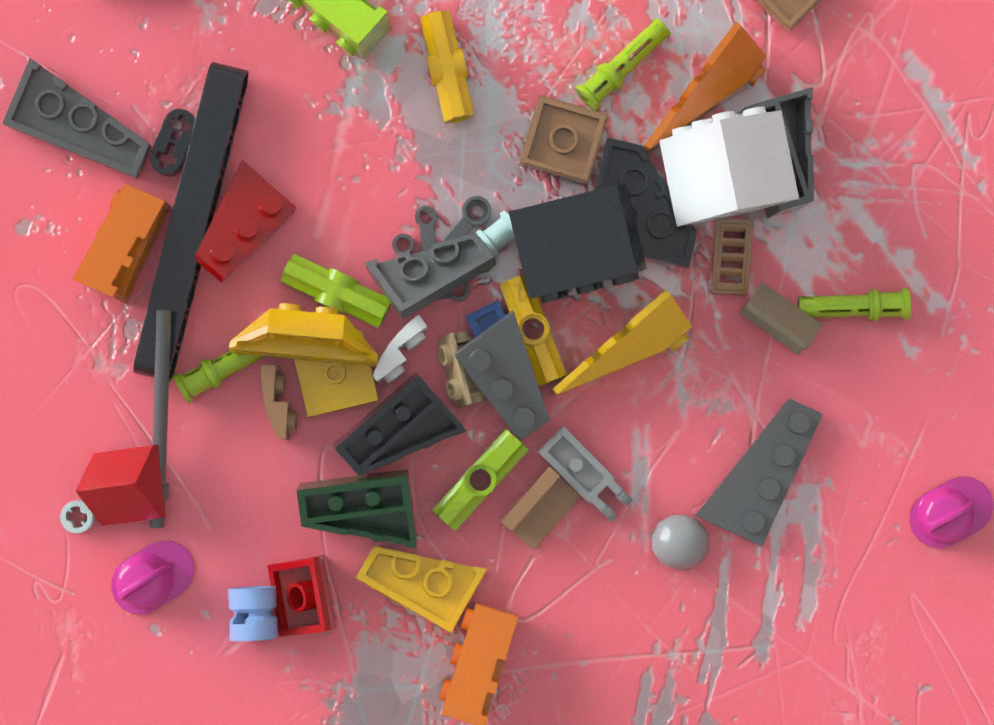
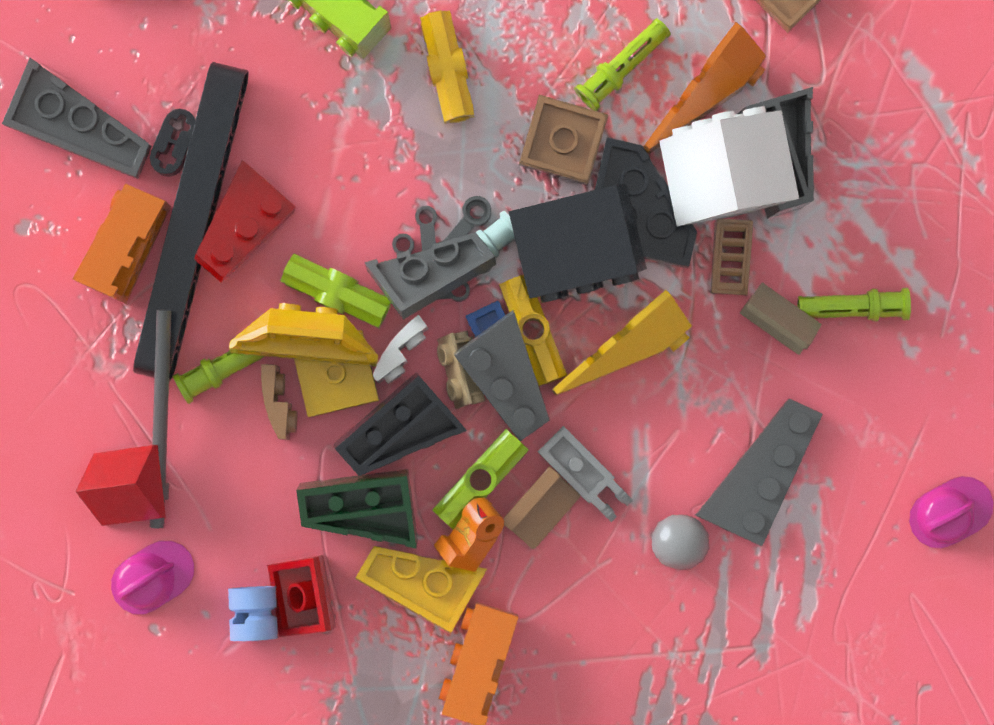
(69, 524): light aqua bush -> none
(471, 536): none -> orange leg

